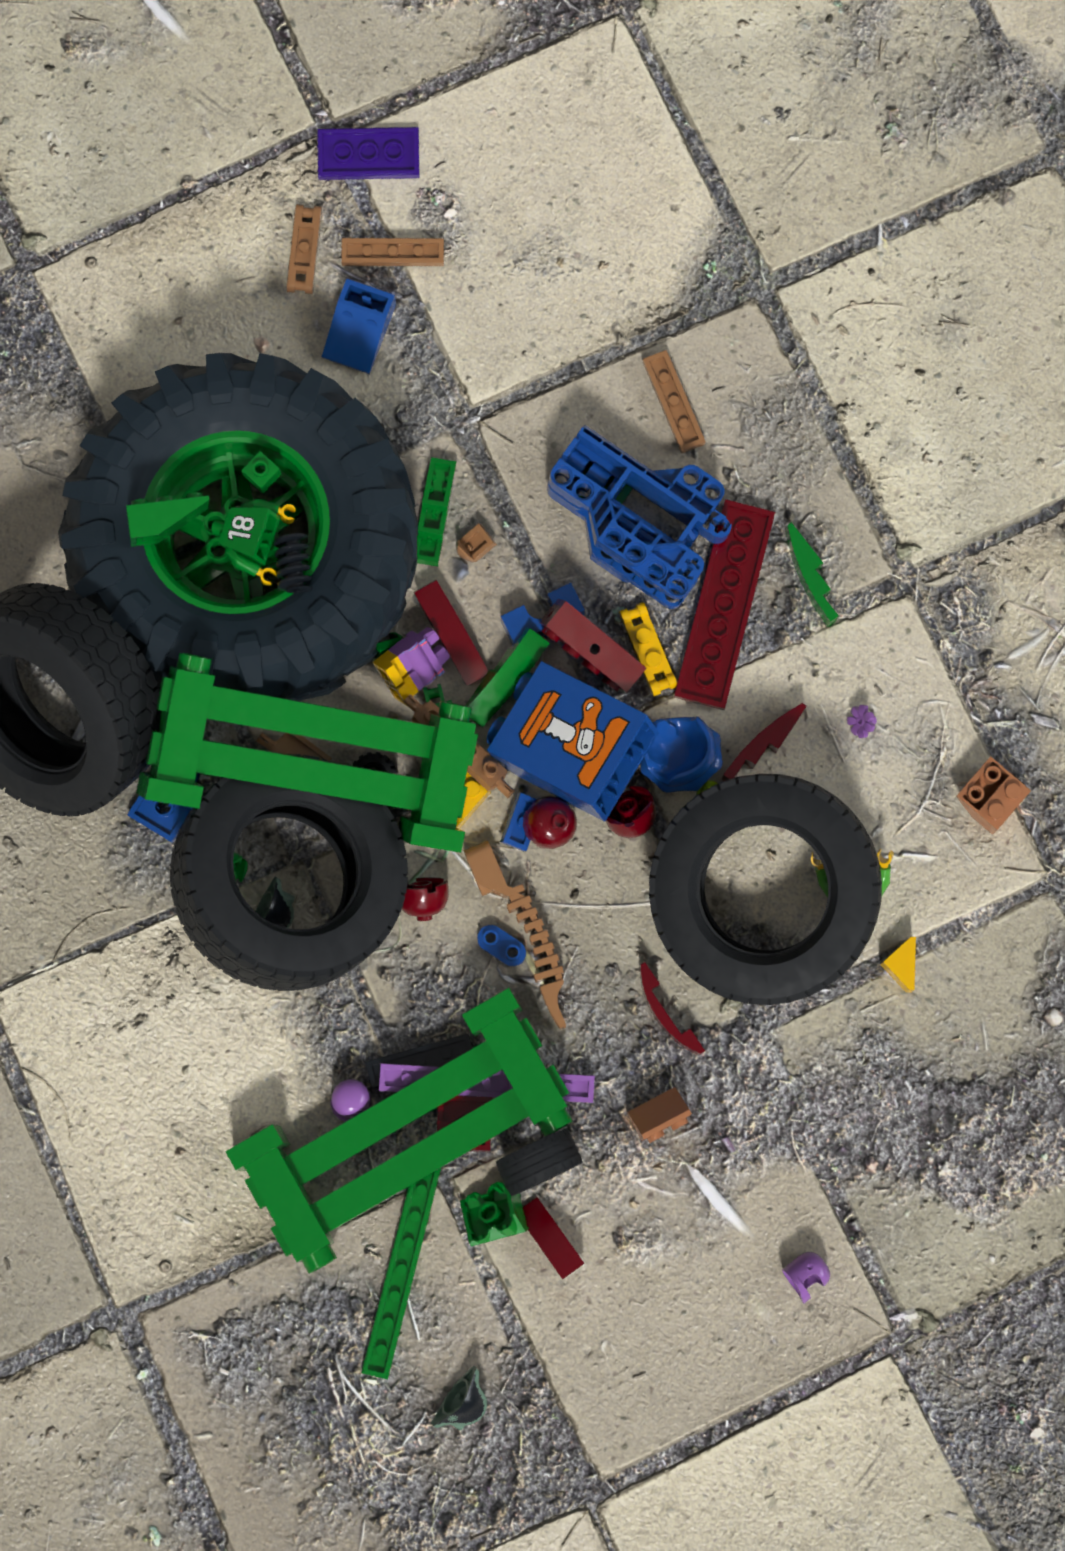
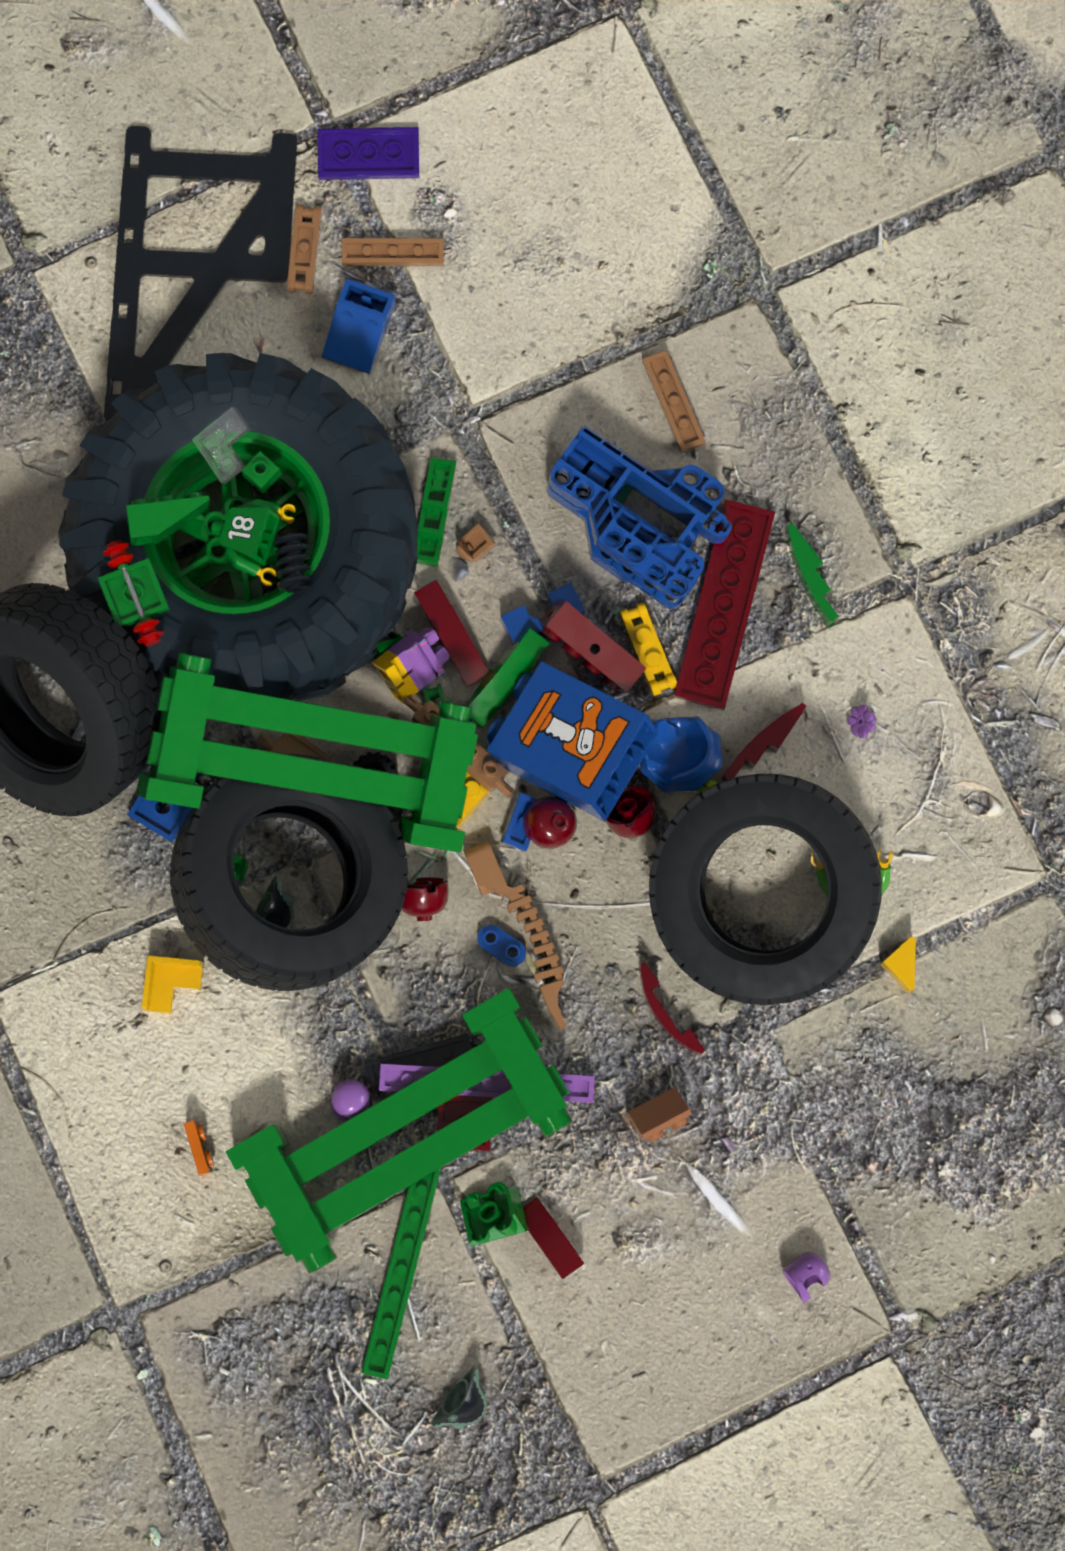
(133, 593): none -> green plate
(165, 975): none -> yellow panel
(202, 1158): none -> orange plate
(216, 444): none -> clear plate
(265, 217): none -> black piece
(539, 1161): black tyre -> none
(992, 795): nougat slope -> none

